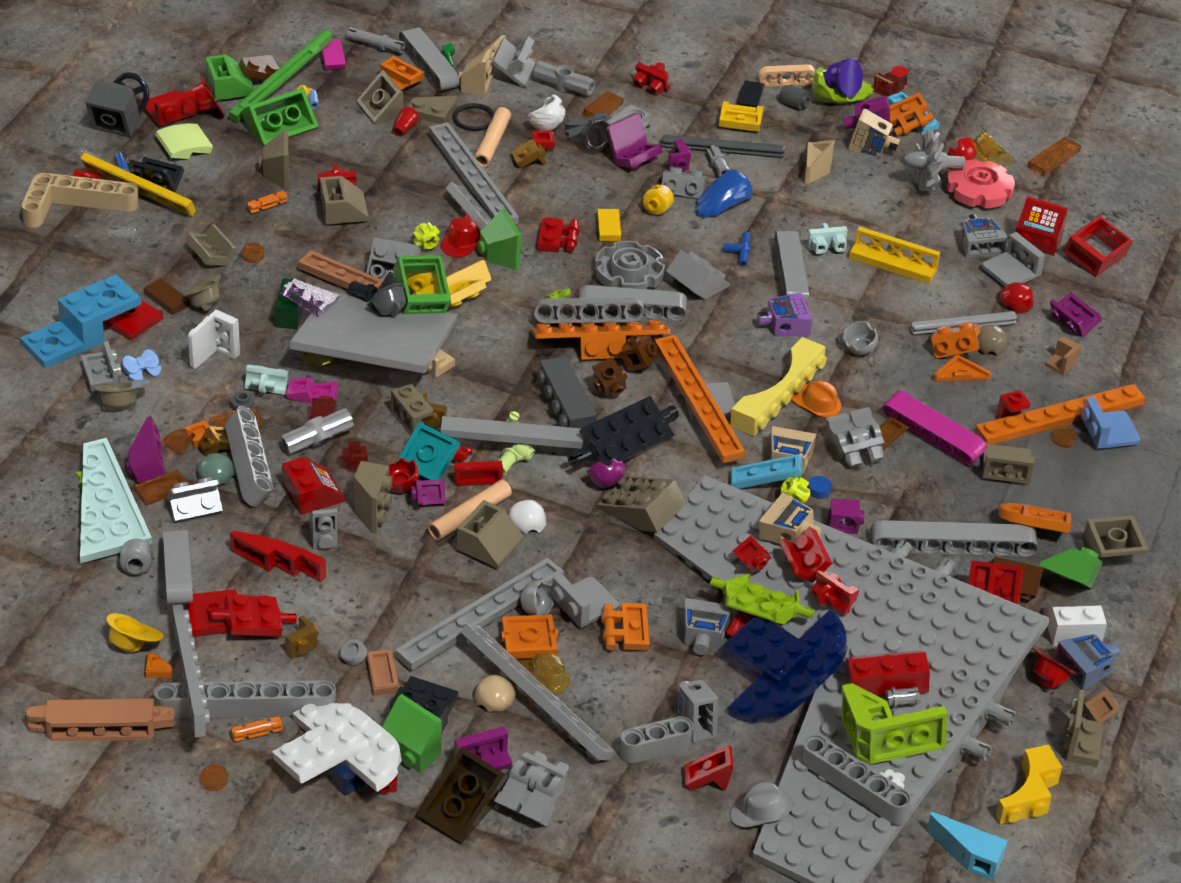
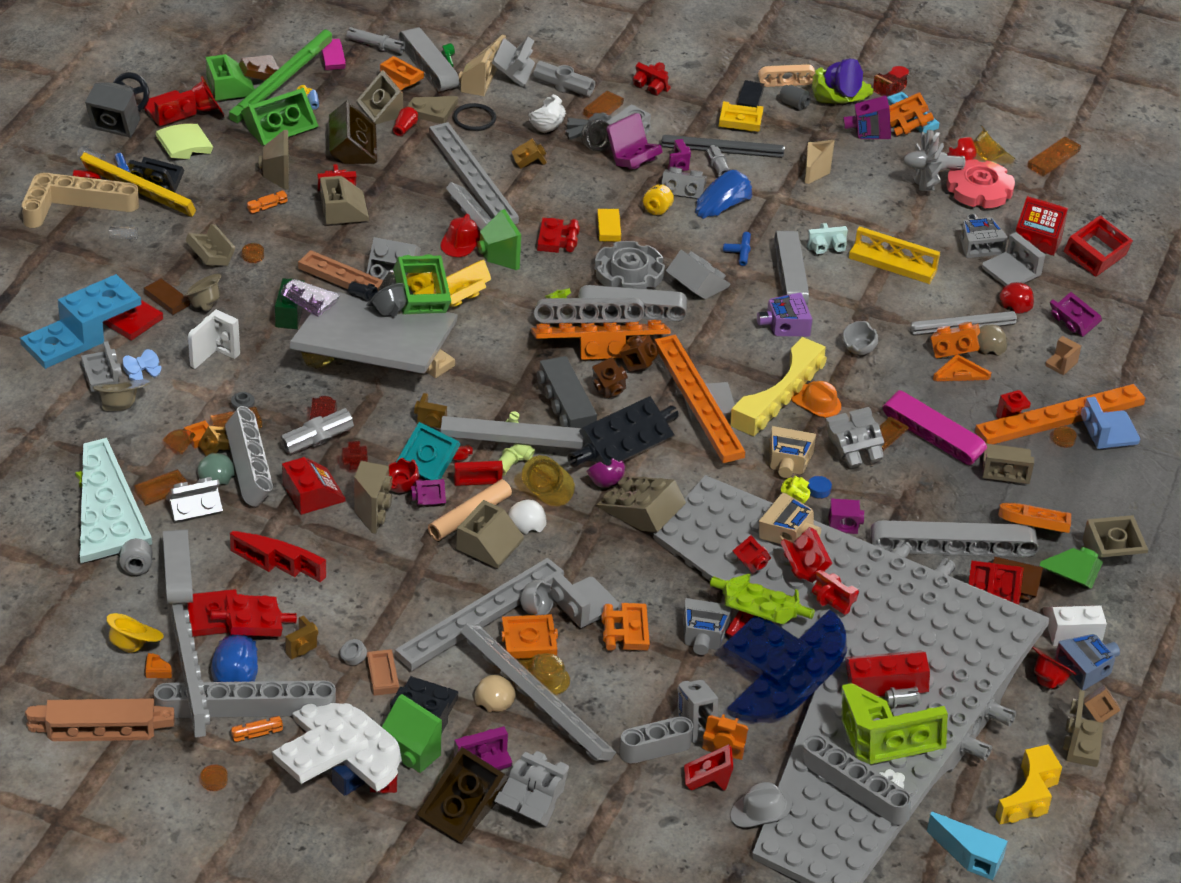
(146, 453): magenta slope -> none
(235, 660): none -> blue hair
(266, 379): light aqua hips -> none
(305, 389): dark pink slope -> none
(323, 528): light grey slope -> none
(352, 136): none -> dark brown slope
(409, 407): dark tan bracket -> none
(426, 236): neon yellow gear -> none
(492, 136): light nougat piece -> none
(545, 138): red plate -> none
(548, 480): none -> clear yellow piece
(725, 731): none -> orange piece
(766, 471): medium azure tile -> none
(872, 135): tan torso -> none

